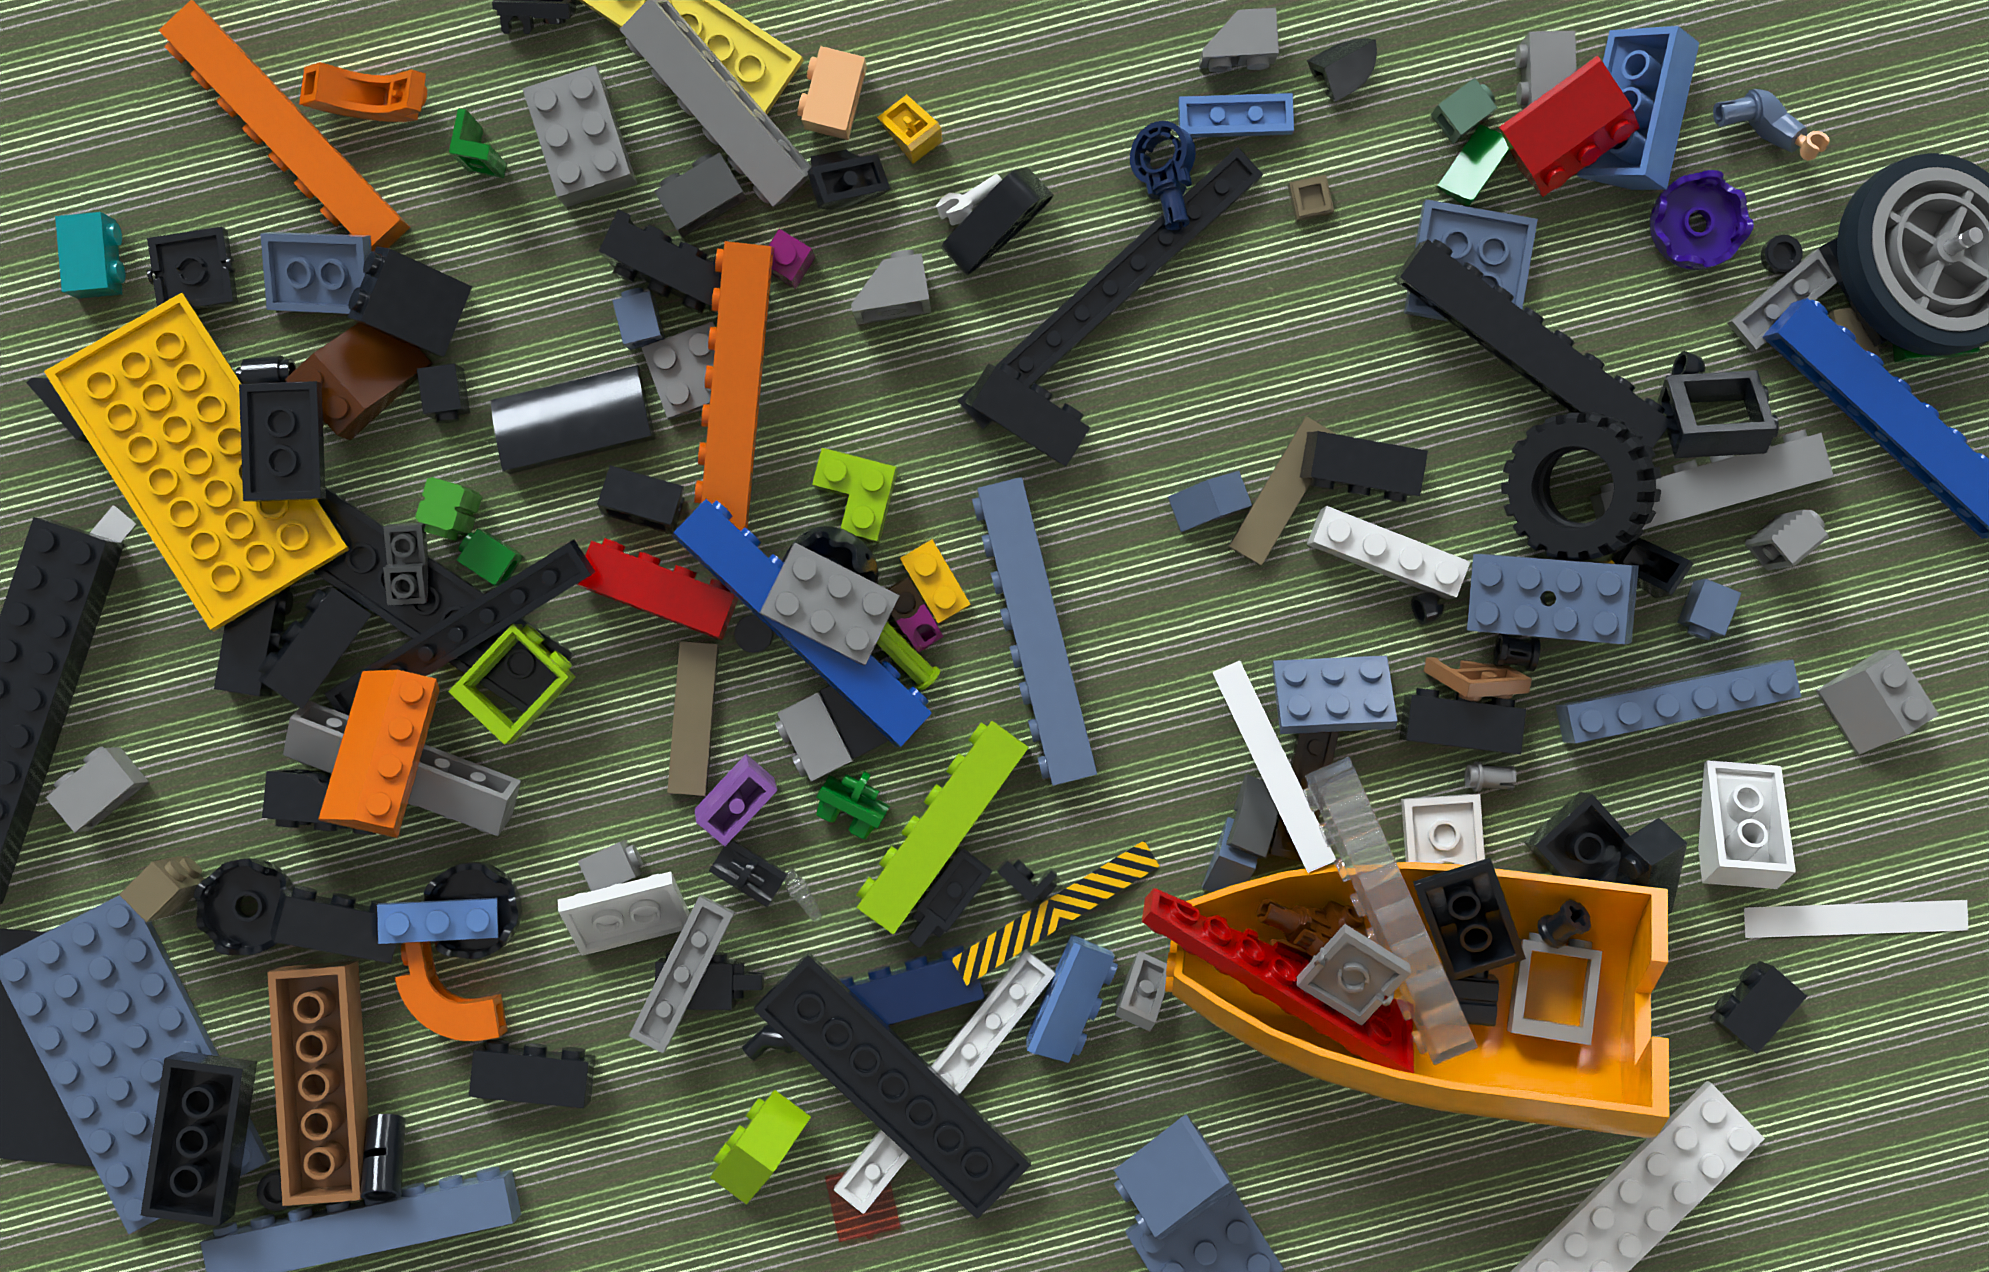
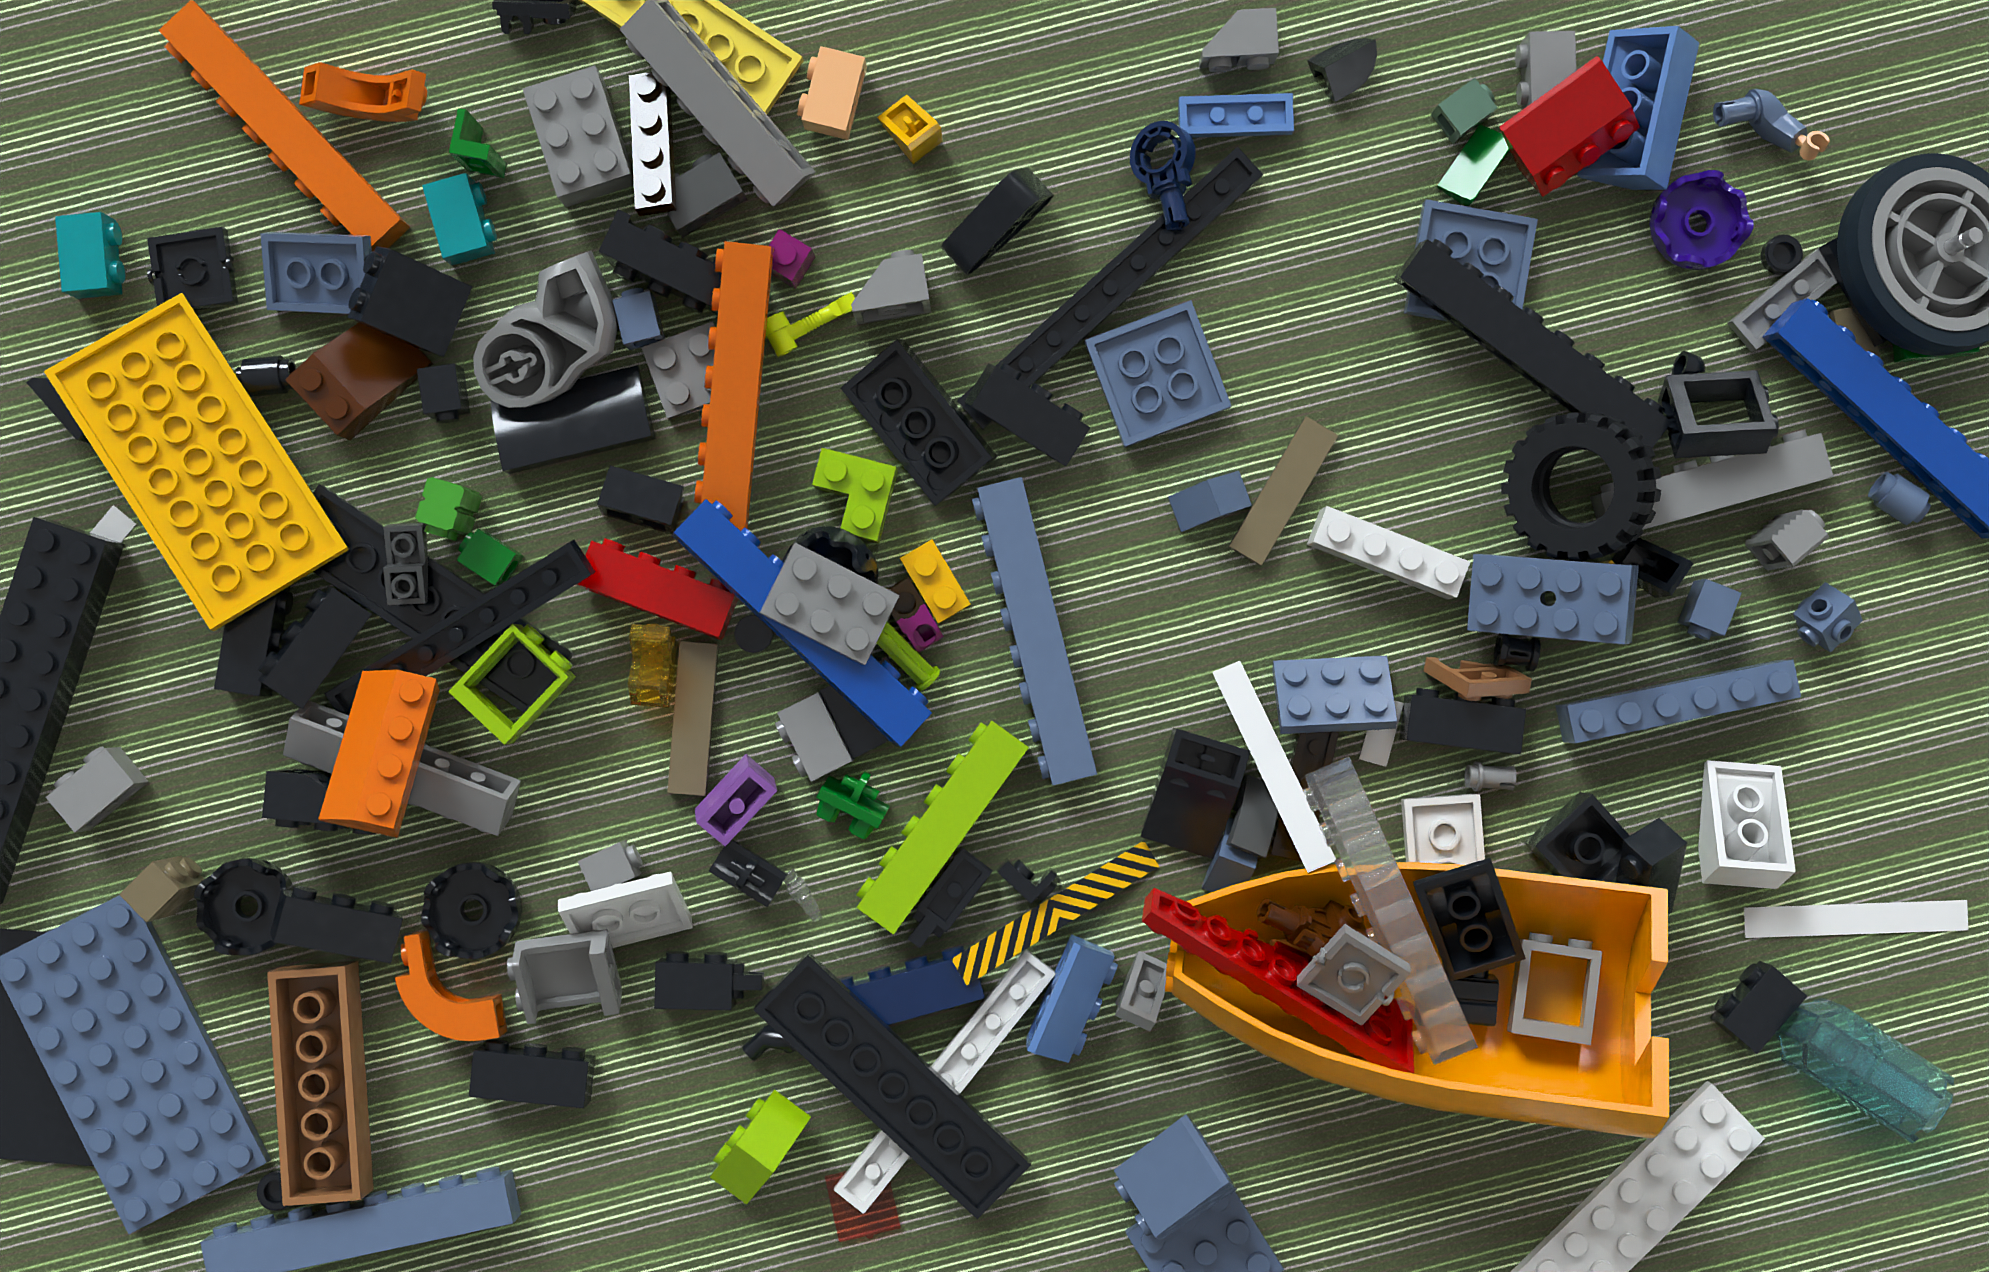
(199, 1138): black brick -> none
(282, 441): black plate -> none
(383, 1157): black pin -> none
(437, 920): medium blue plate -> none
(460, 219): none -> teal brick
(551, 341): none -> light grey piece
(565, 973): none -> light grey panel
(652, 145): none -> plate
(652, 665): none -> clear yellow brick
(681, 974): light grey plate -> none
(782, 334): none -> neon yellow brick
(846, 179): black slope -> none
(918, 421): none -> black slope
(959, 206): white bar -> none
(1157, 374): none -> sand blue plate
(1194, 793): none -> black slope
(1310, 198): dark tan tile -> none
(1363, 466): black brick -> none
(1378, 743): none -> white sticker
(1426, 607): black hinge -> none
(1565, 923): black bush -> none
(1827, 617): none -> sand blue brick
(1865, 1067): none -> clear light blue brick
(1877, 701): light grey slope -> none
(1900, 498): none -> sand blue brick

